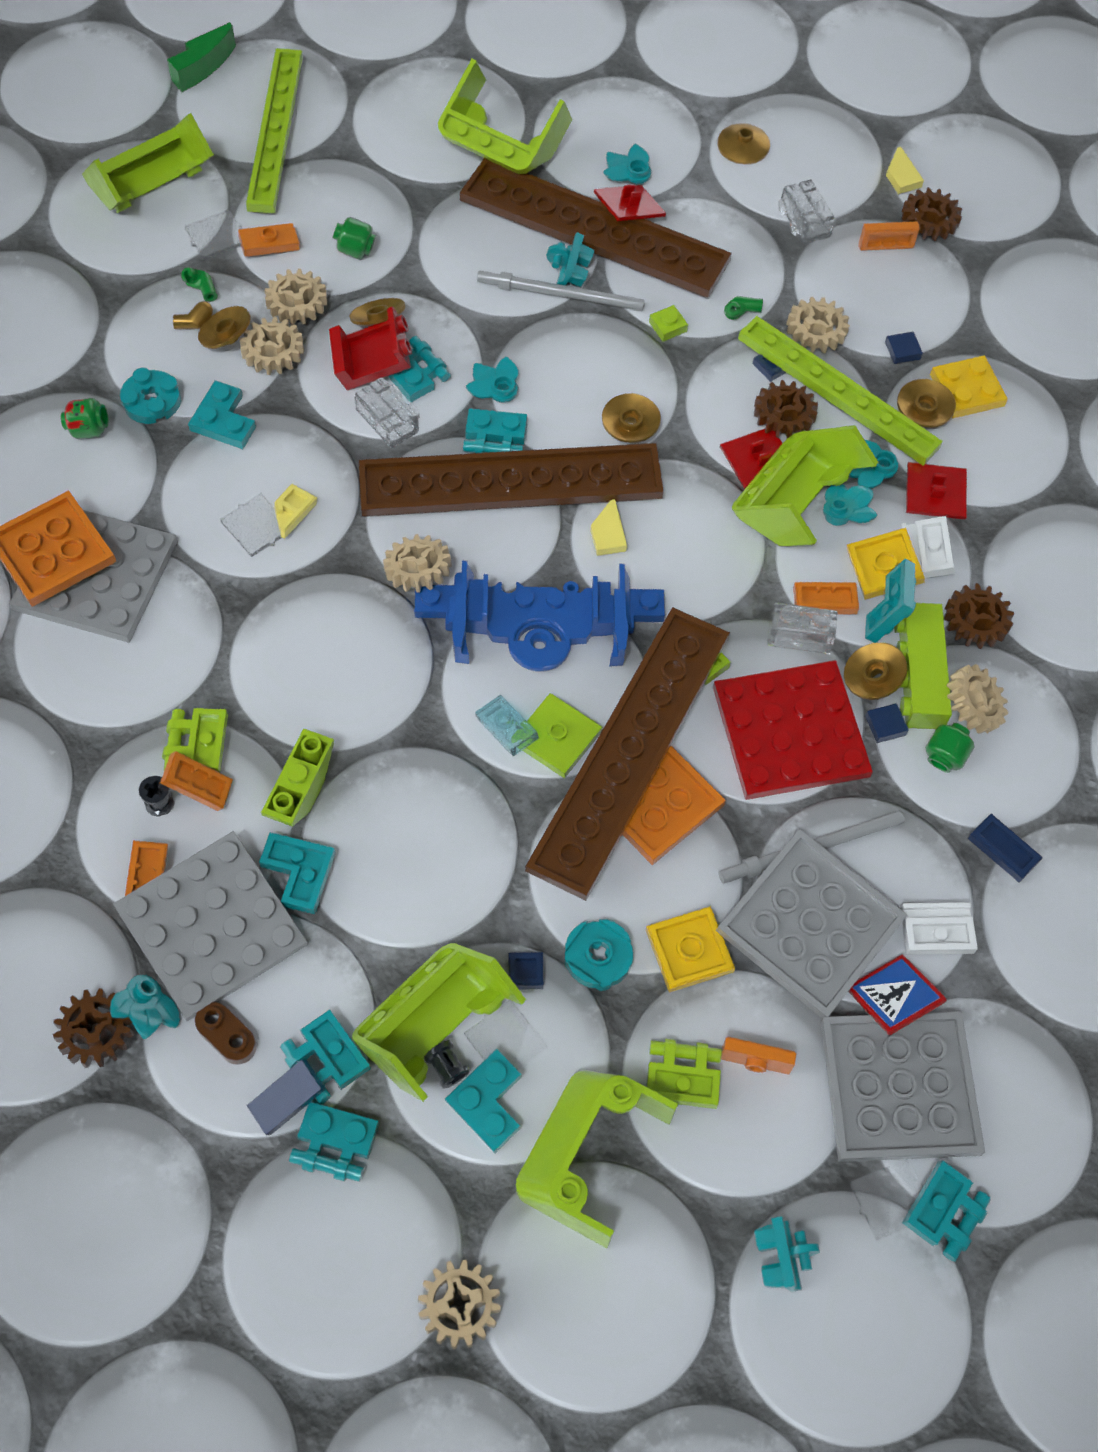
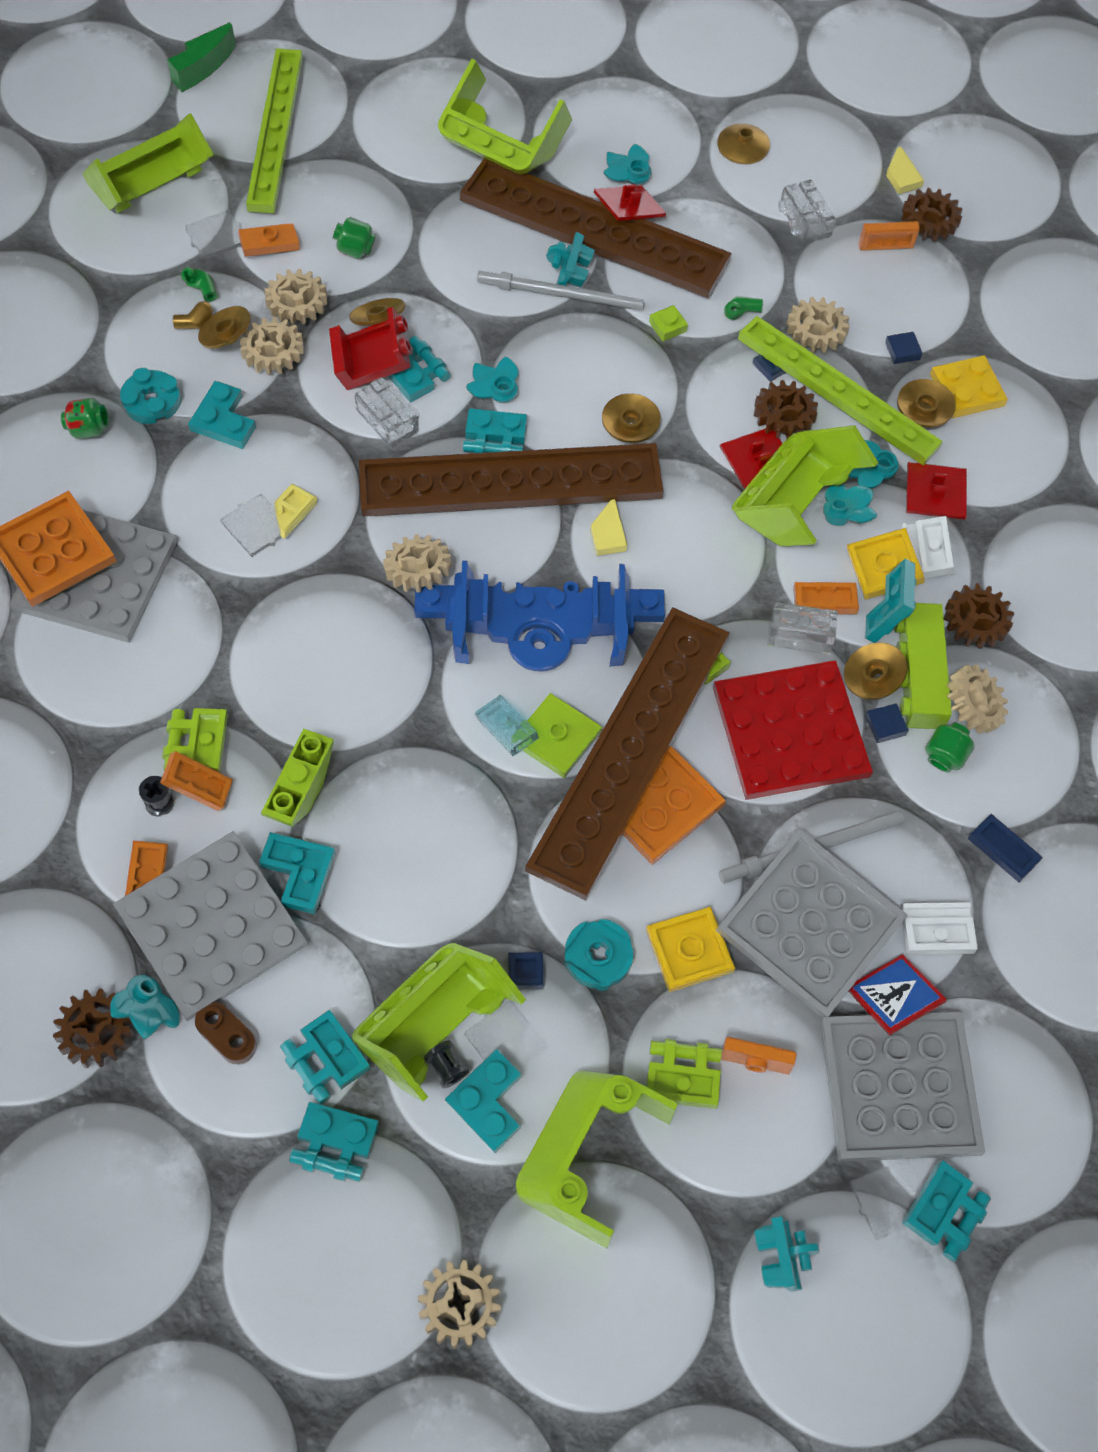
(286, 1097): tile -> none

